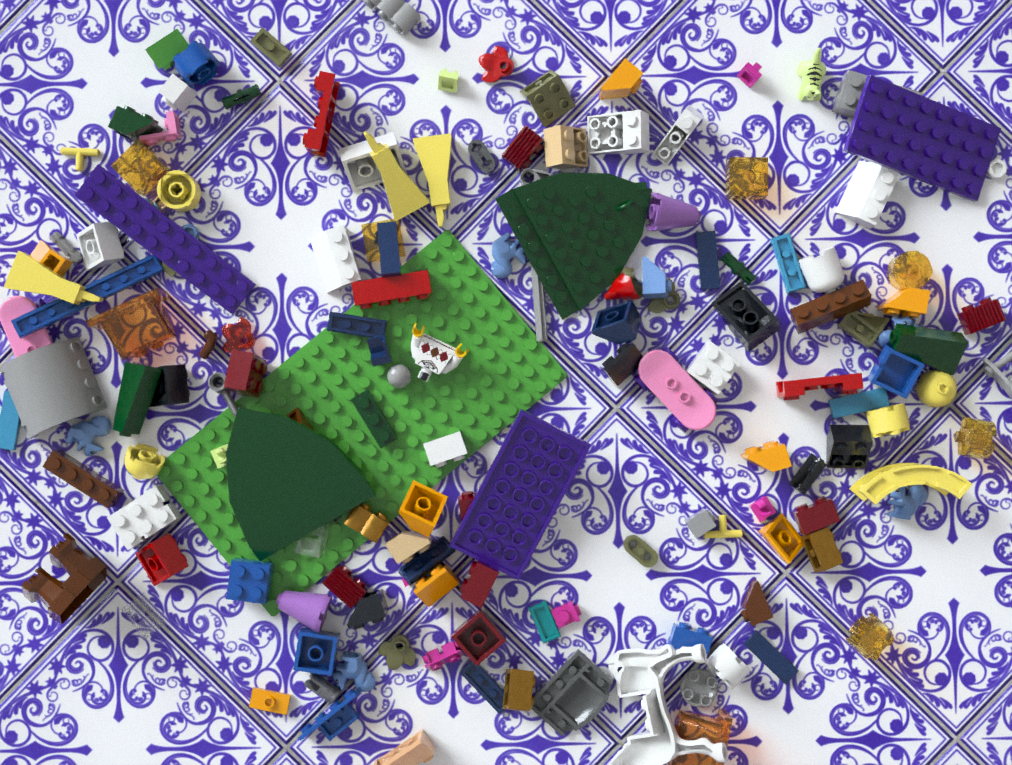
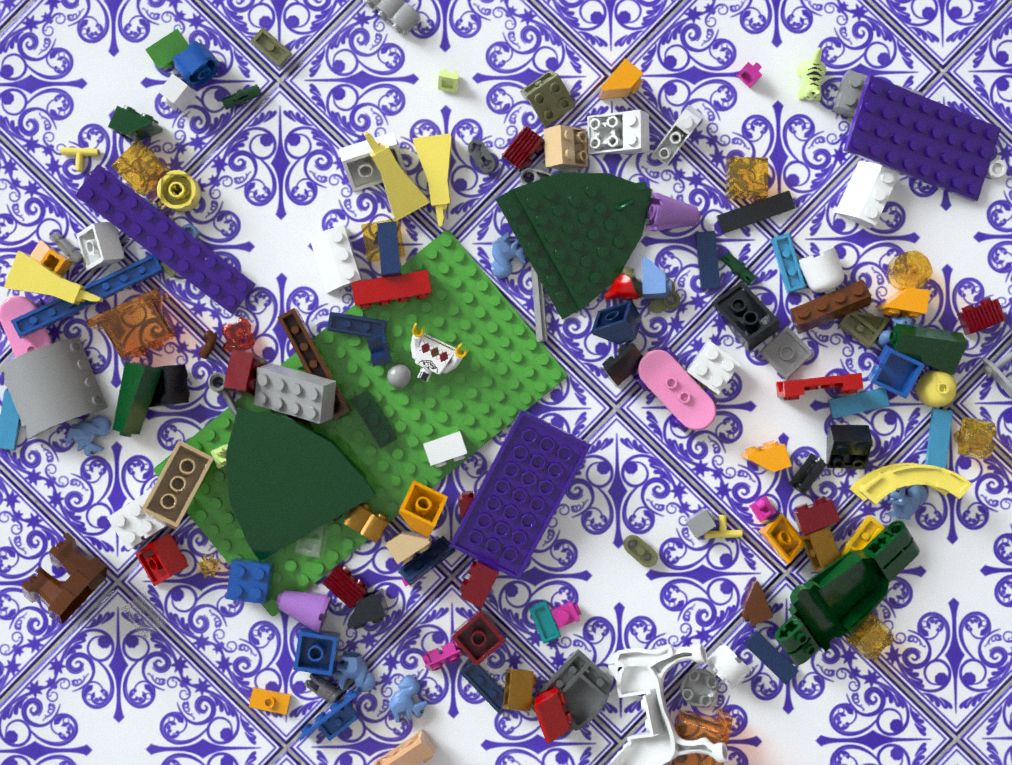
(83, 478): reddish brown brick -> none
(143, 461): light yellow cylinder -> none
(171, 124): bright pink bracket -> none
(177, 485): none -> tan brick
(213, 563): none -> clear yellow gear
(295, 393): none -> light grey brick
(311, 356): none -> reddish brown brick
(317, 139): red piece -> none
(397, 655): olive plate -> none
(402, 700): none -> medium blue animal
(436, 585): light orange slope -> none
(493, 62): red plate -> none
(552, 714): none -> red slope
(684, 636): blue piece -> none
(755, 212): none -> black tile
(786, 352): none -> light grey tile
(844, 593): none -> dark green piece
(863, 535): none -> yellow hinge
(888, 420): light yellow brick -> none
(939, 438): none -> dark azure tile

